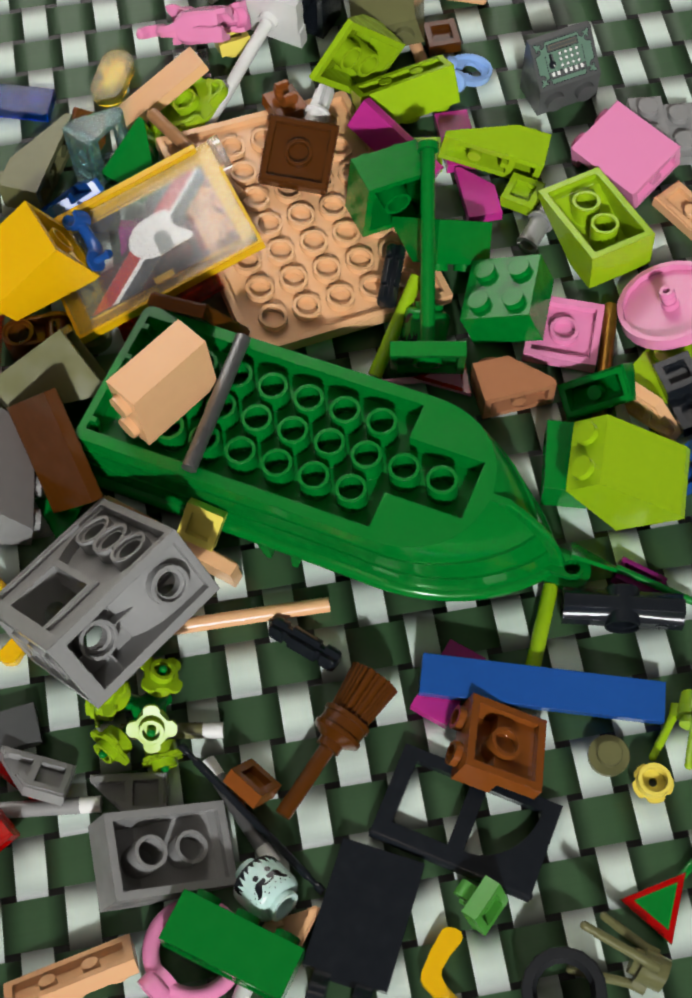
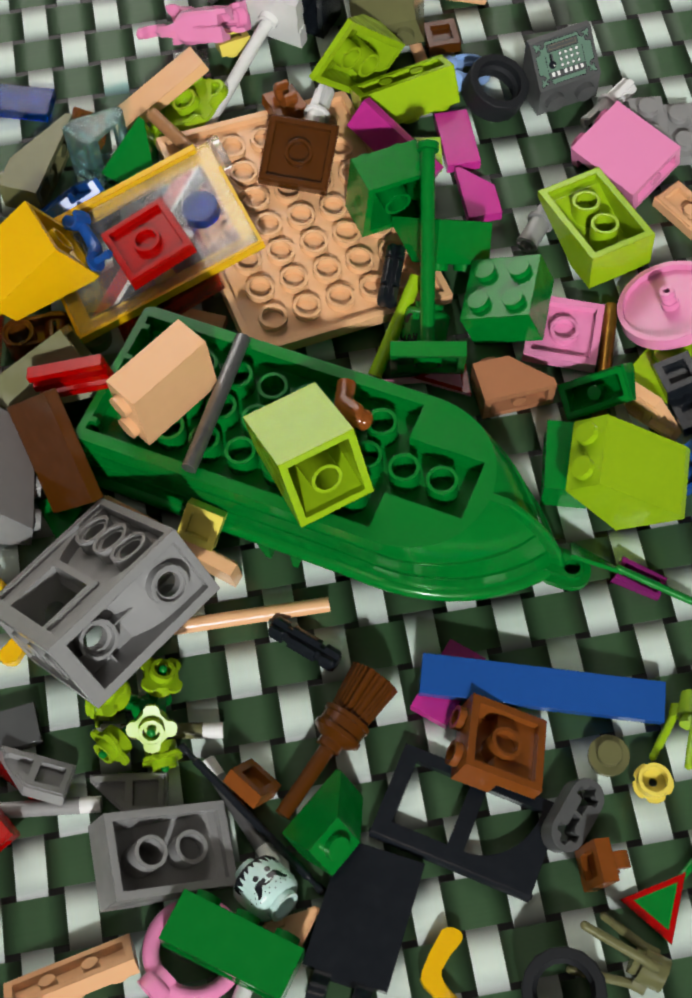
(71, 375): none -> red tile
(112, 78): clear yellow tile -> none
(148, 243): none -> red plate
(196, 311): reddish brown tile -> none
(201, 209): none -> clear blue tile
(310, 453): none -> lime slope
(328, 824): none -> green slope
(349, 407): none -> dark orange arm
(481, 903): bright green tile -> none
(498, 149): lime slope -> none
(504, 70): none -> black tyre
(521, 194): lime plate -> none
(542, 625): lime bar -> none
(575, 817): none -> dark grey beam
(599, 864): none -> dark orange tile
(621, 91): none -> white axle
(622, 608): black piece -> none

